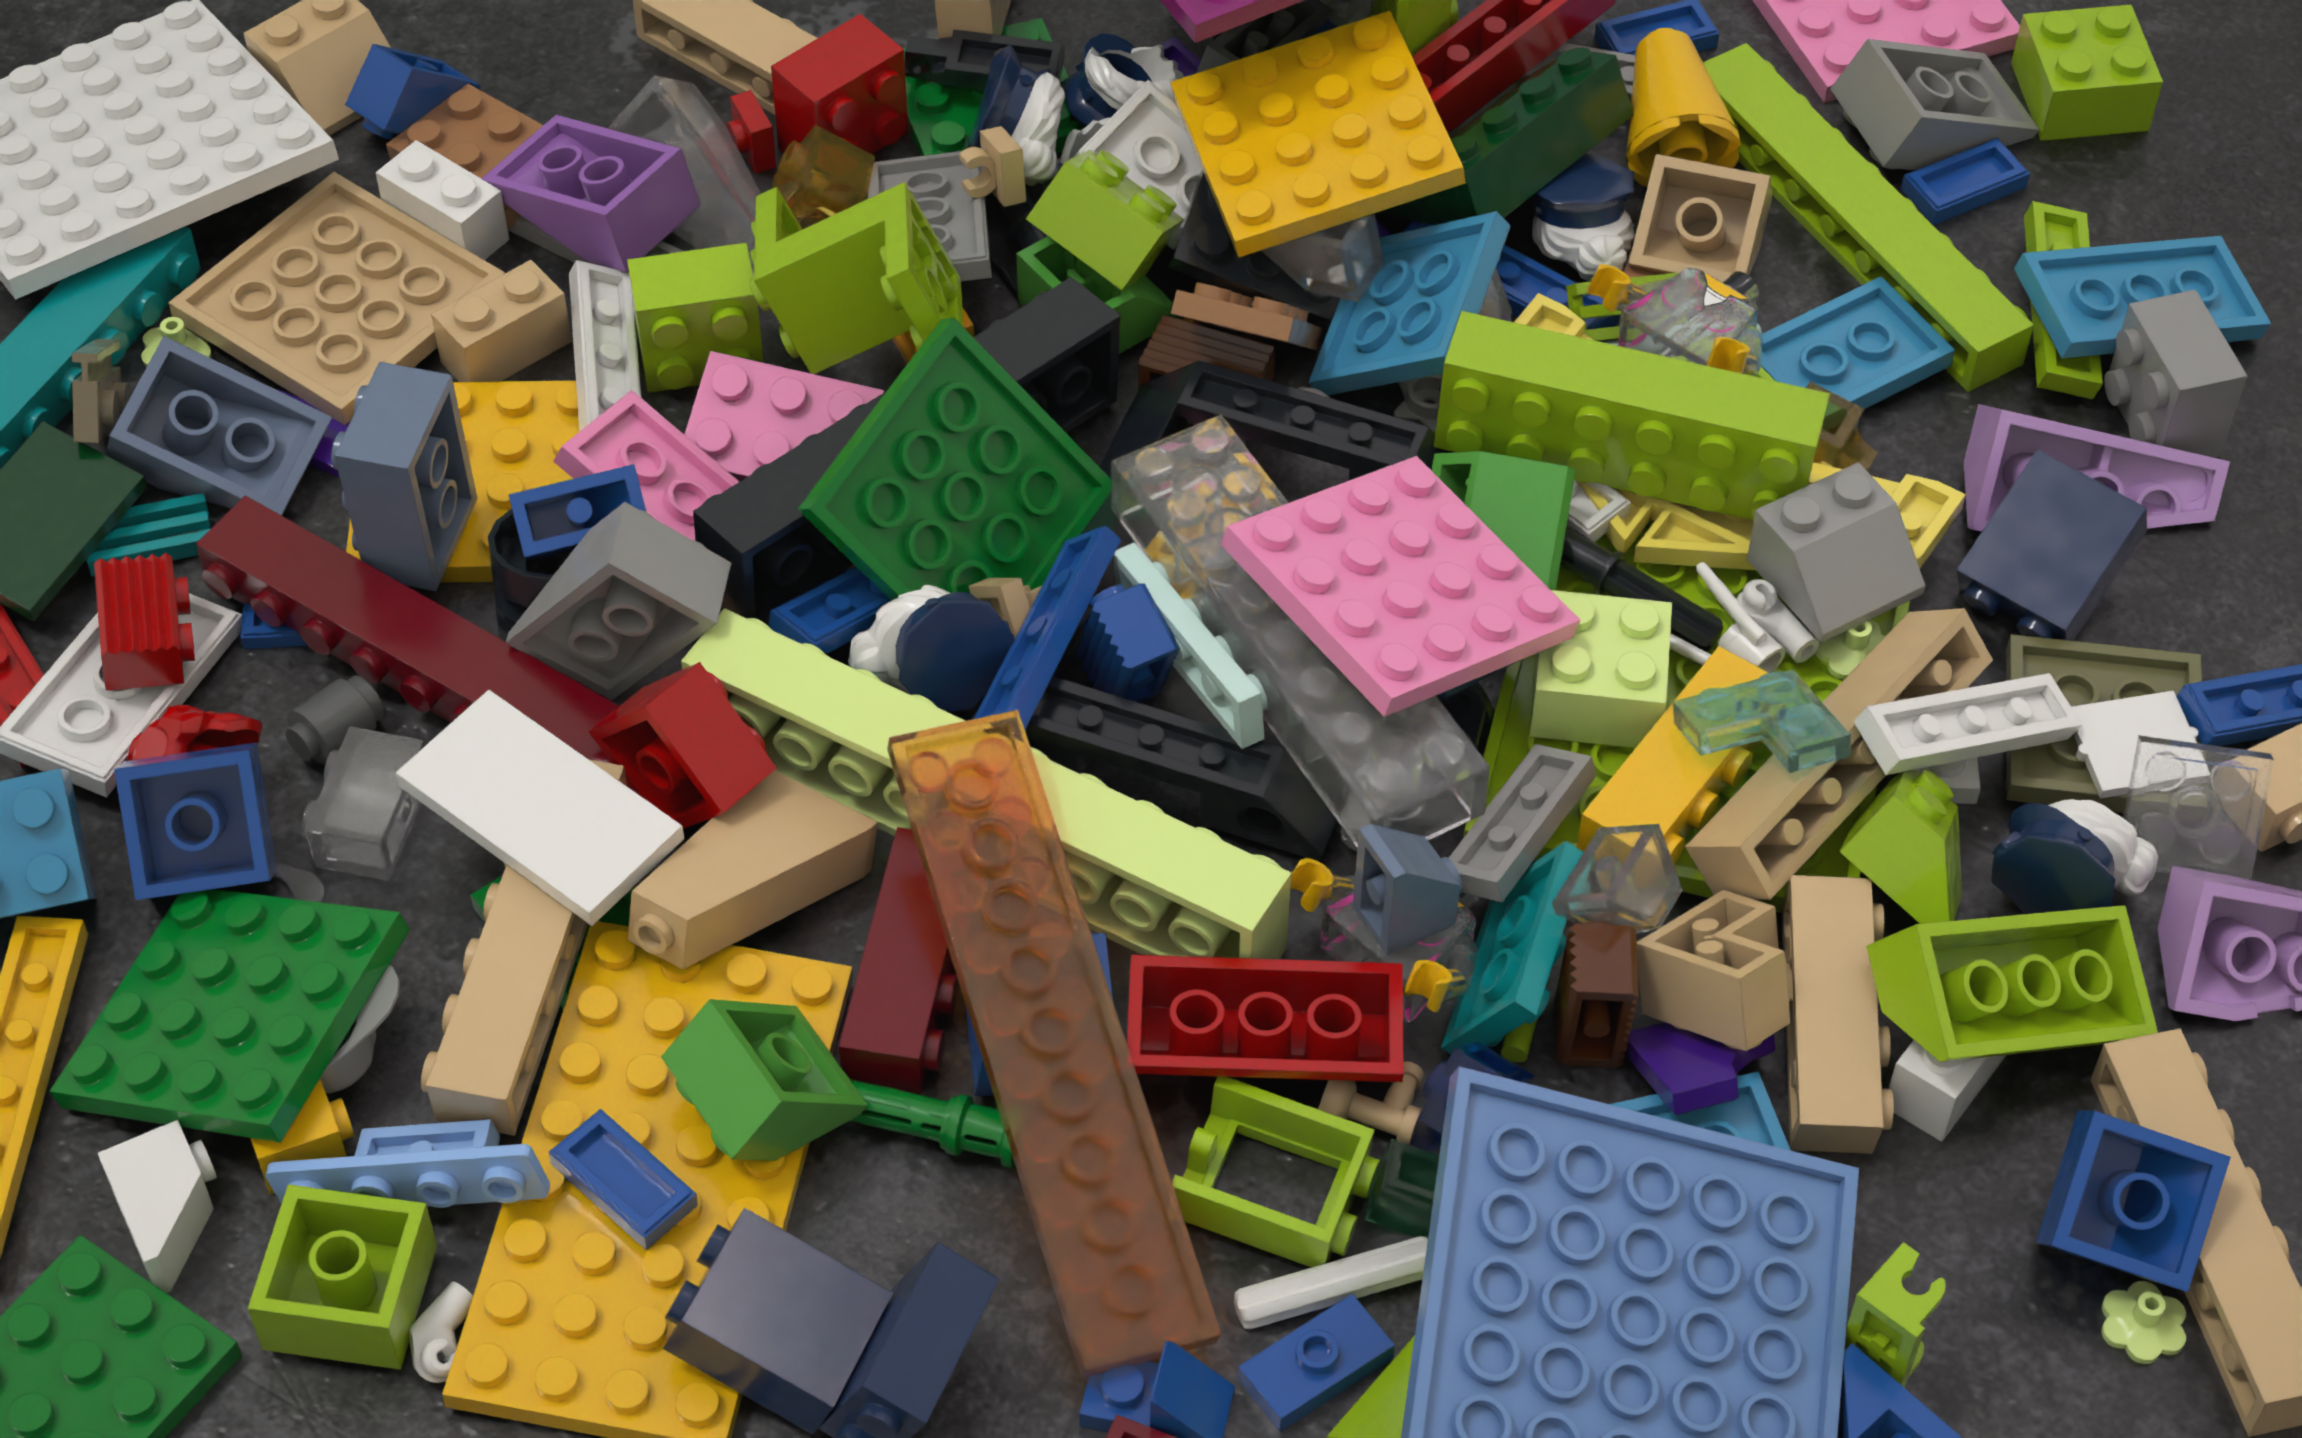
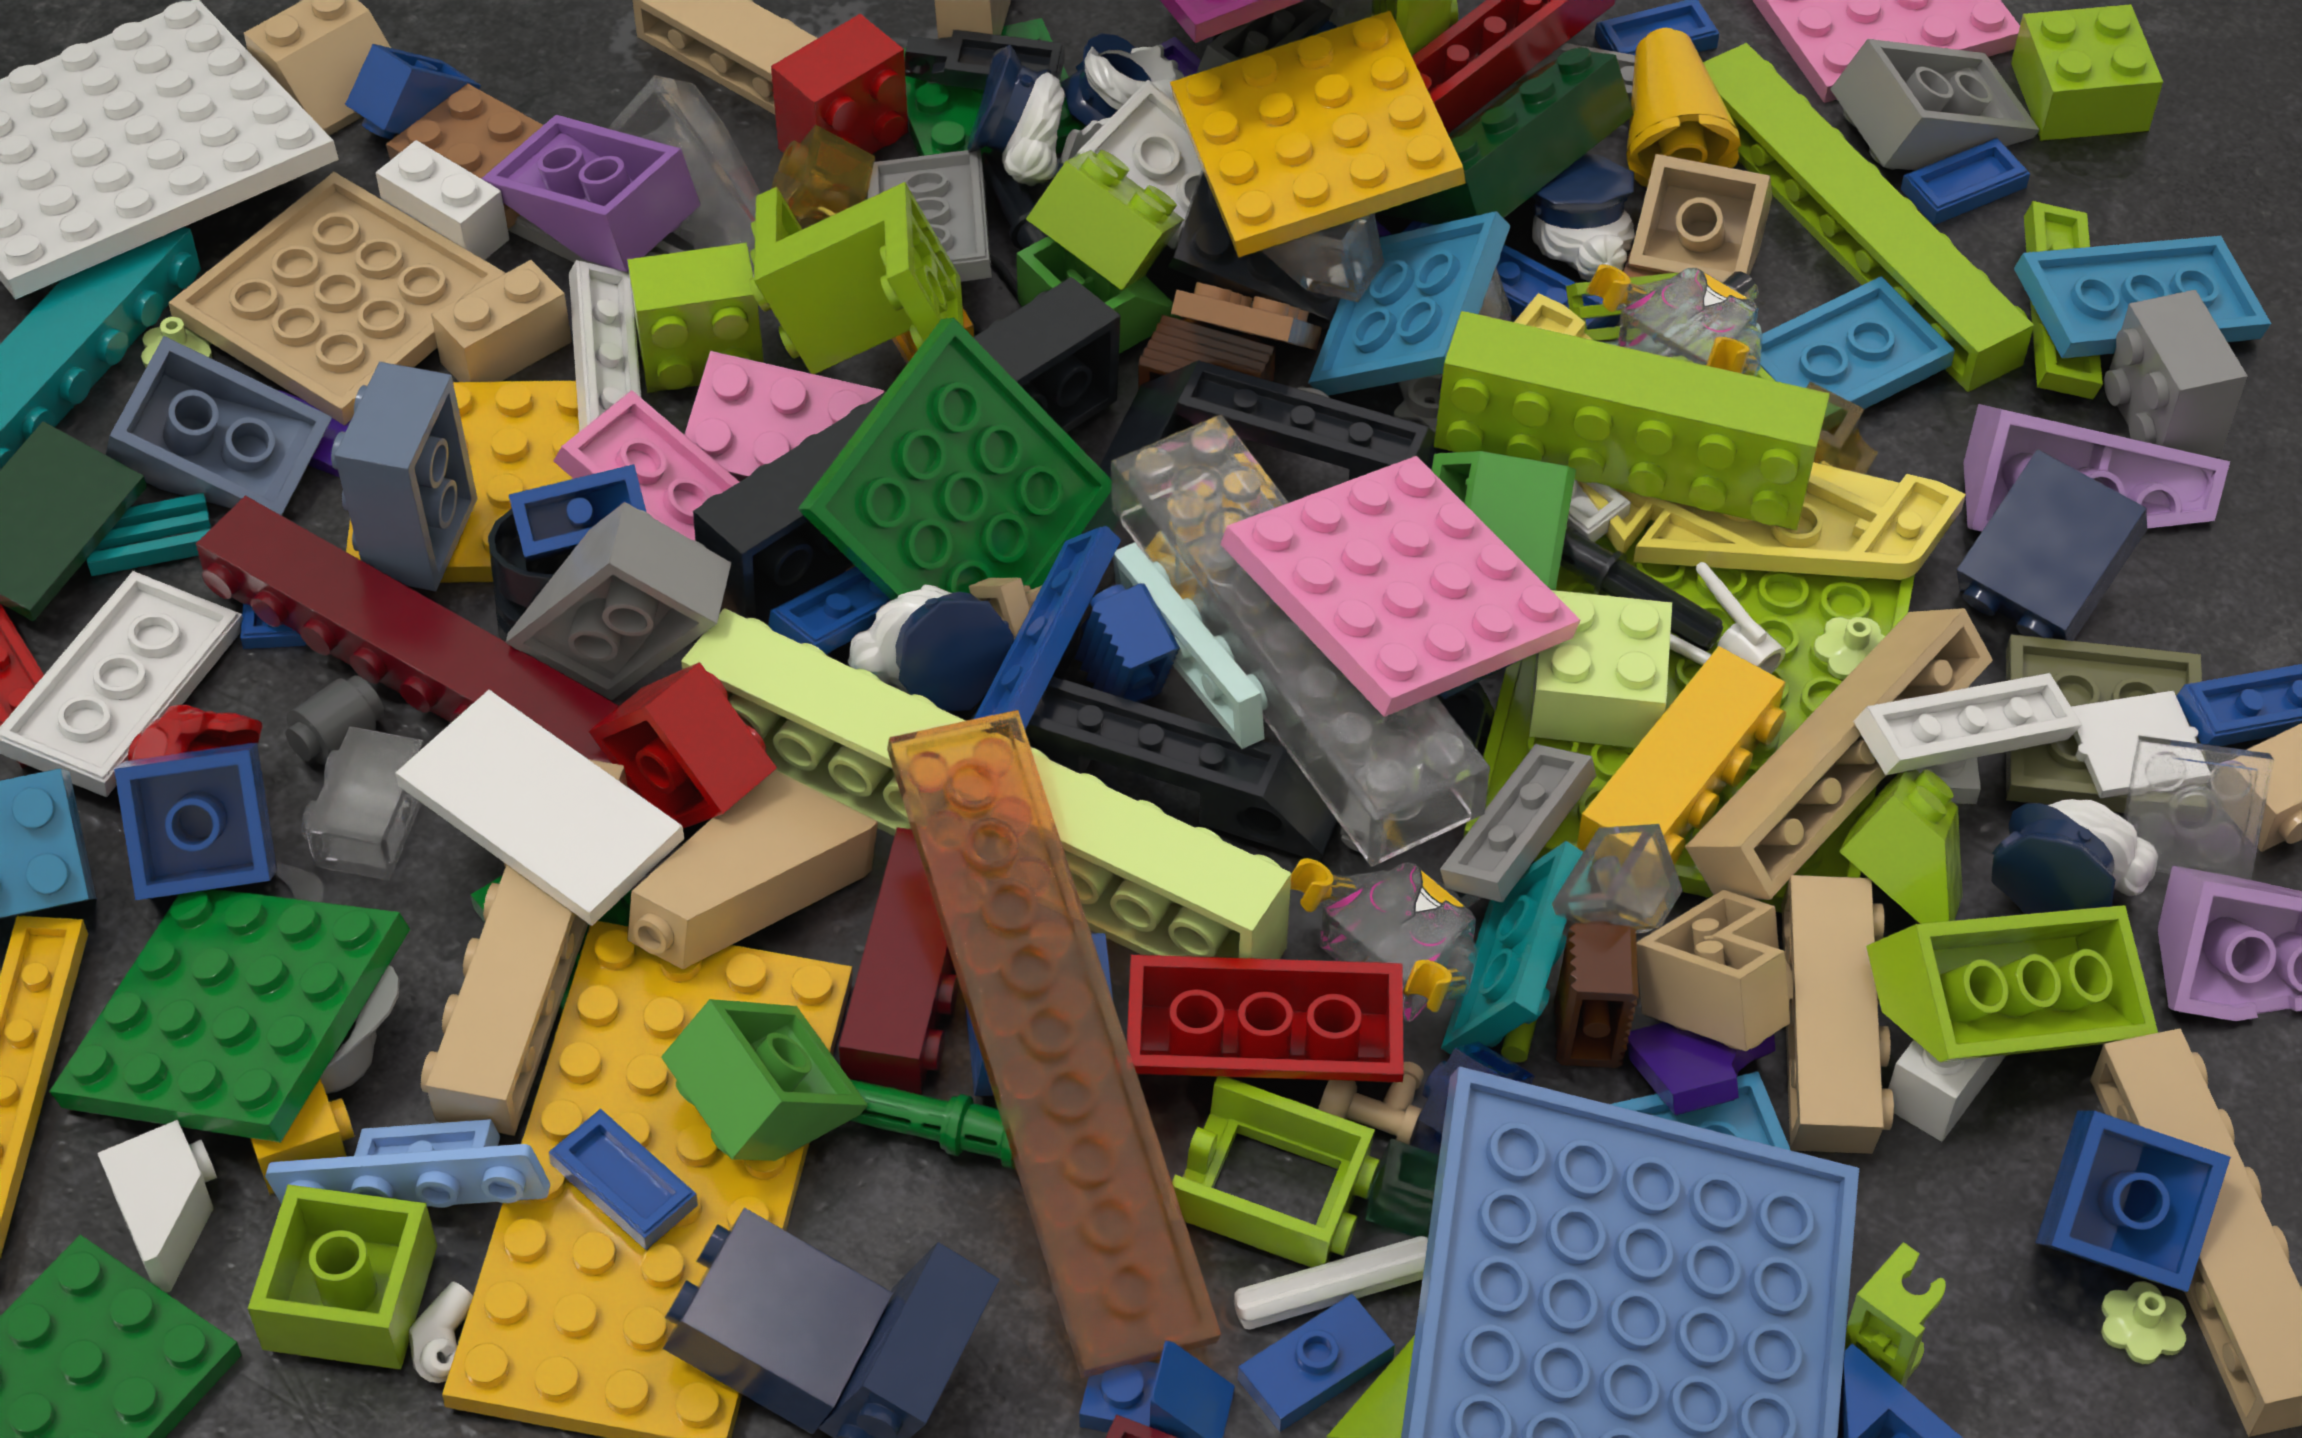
(98, 392): dark tan plate -> none
(140, 622): red brick -> none
(752, 131): red plate -> none
(1001, 167): tan tile -> none
(1403, 887): sand blue slope -> none
(1767, 610): white arm -> none
(1769, 709): clear light blue plate -> none
(1836, 552): light grey slope -> none

